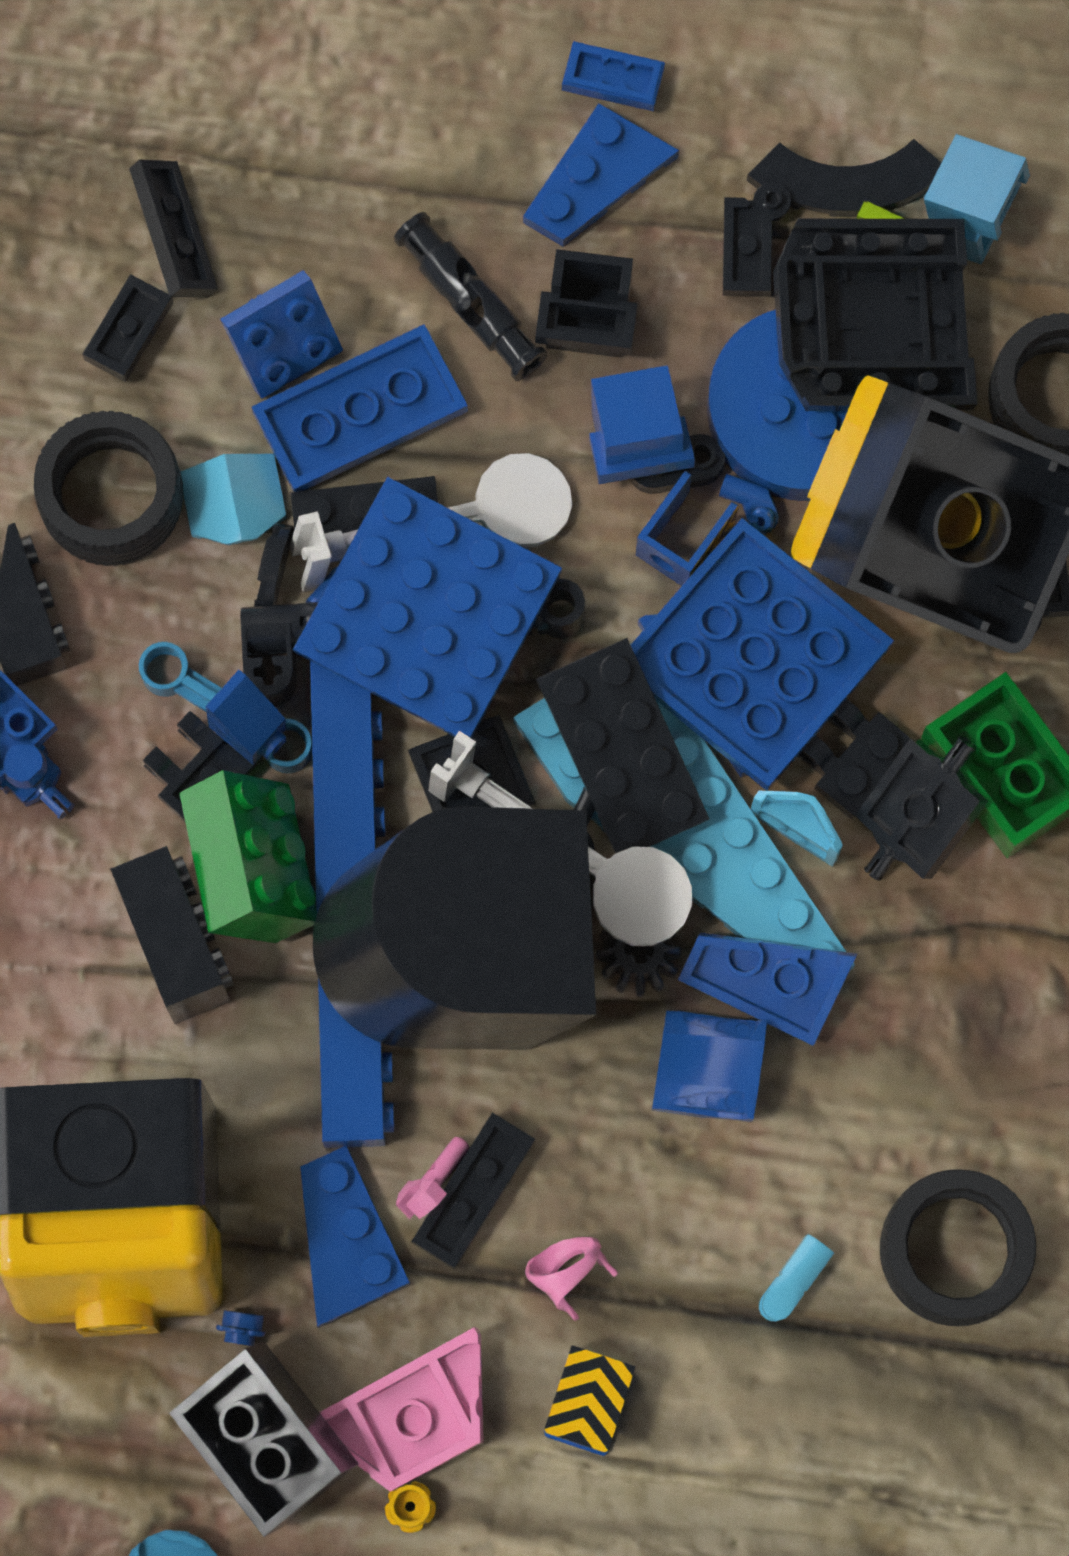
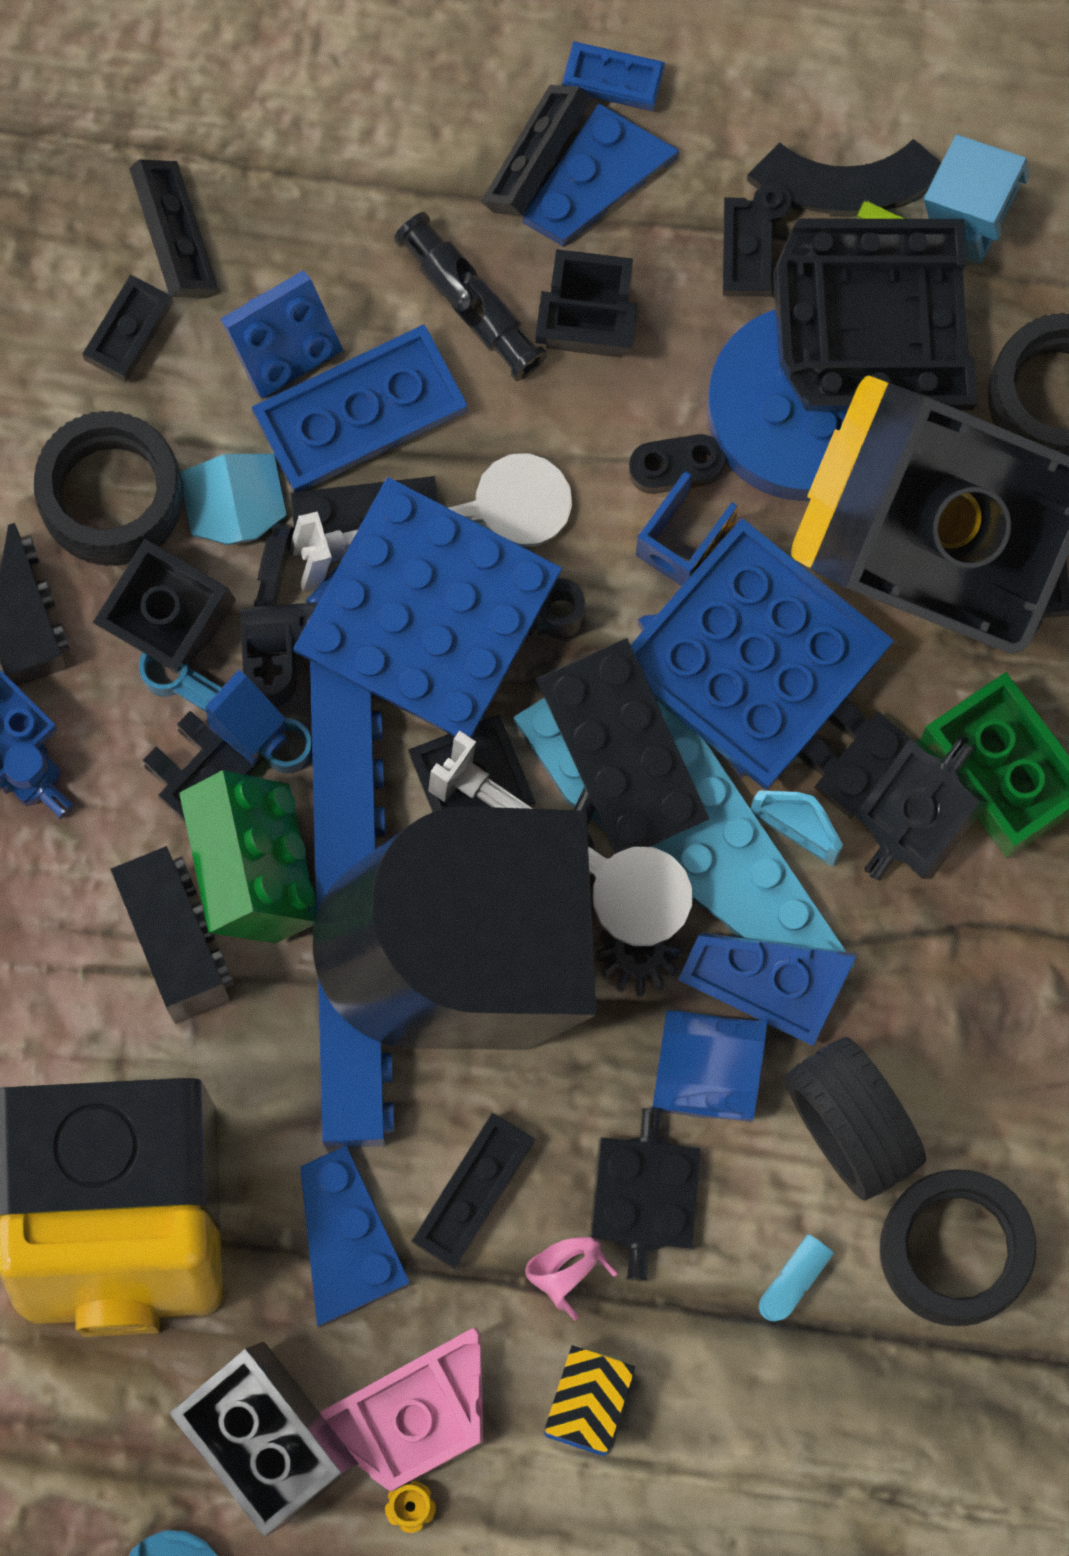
(165, 607): none -> black slope
(241, 1327): blue plate -> none
(426, 1193): bright pink bar -> none
(536, 150): none -> black plate
(637, 426): blue plate -> none
(645, 1194): none -> black plate
(755, 500): blue arm -> none
(855, 1118): none -> black tyre

